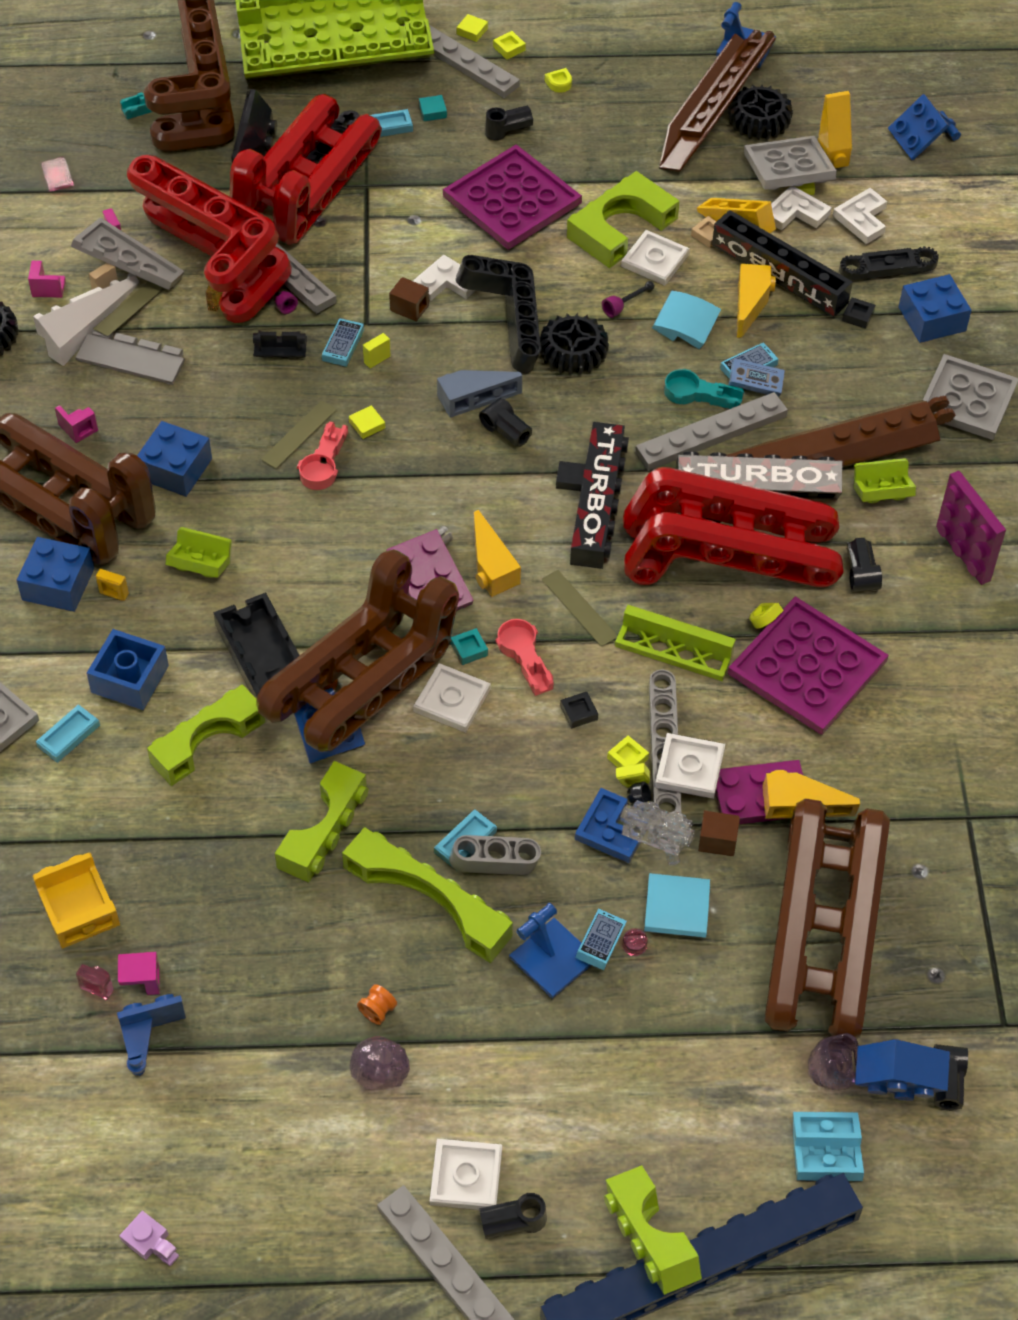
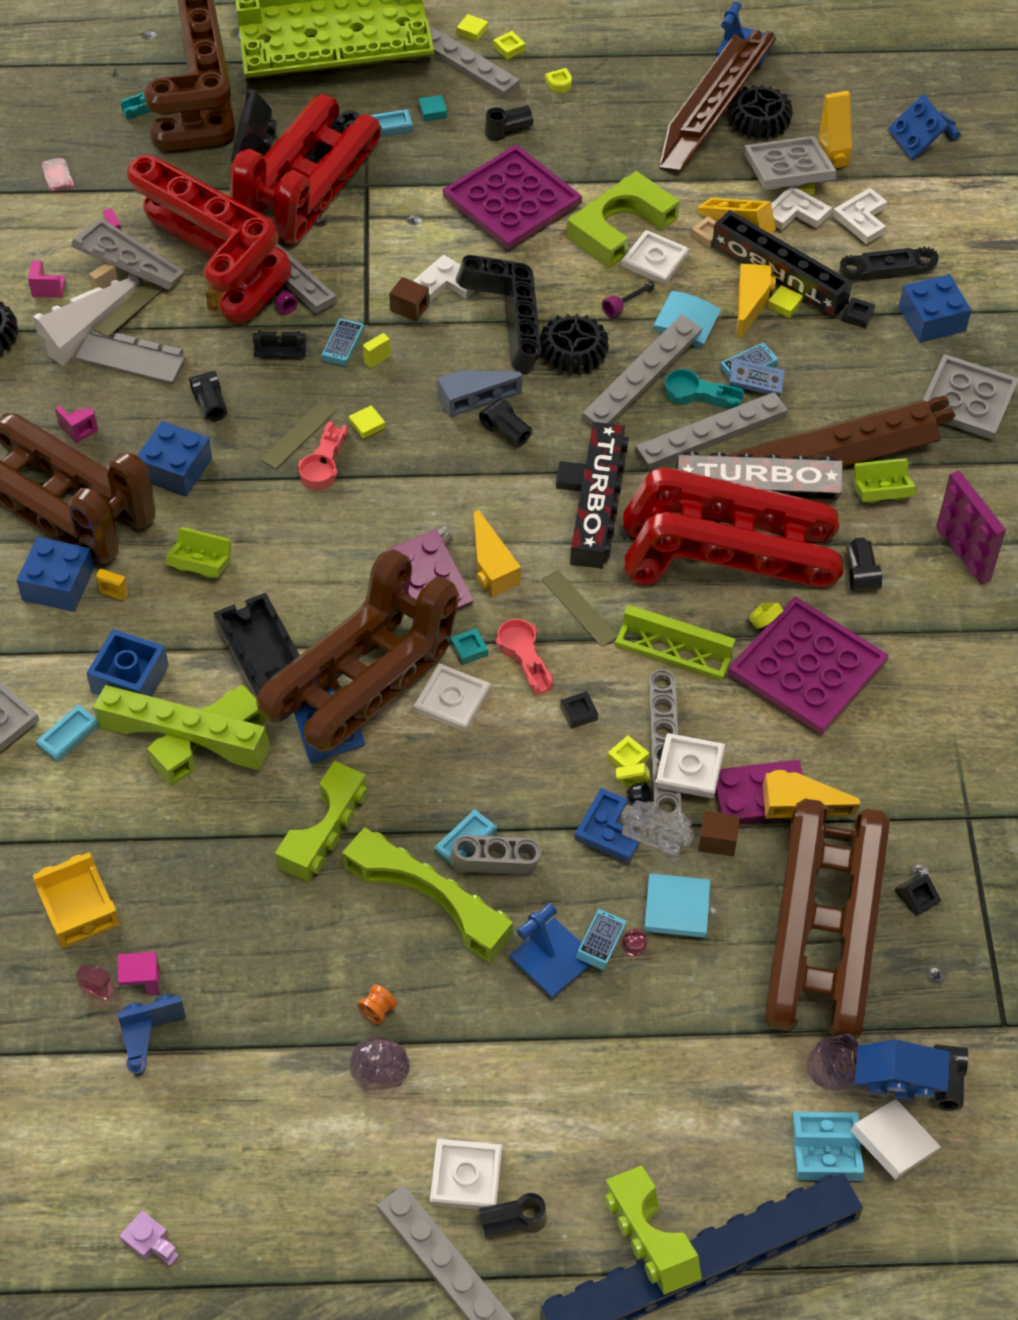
(208, 393): none -> black piece
(229, 737): none -> lime arch
(643, 371): none -> light grey plate
(785, 301): none -> neon yellow tile
(895, 1139): none -> white tile
(918, 893): none -> black slope

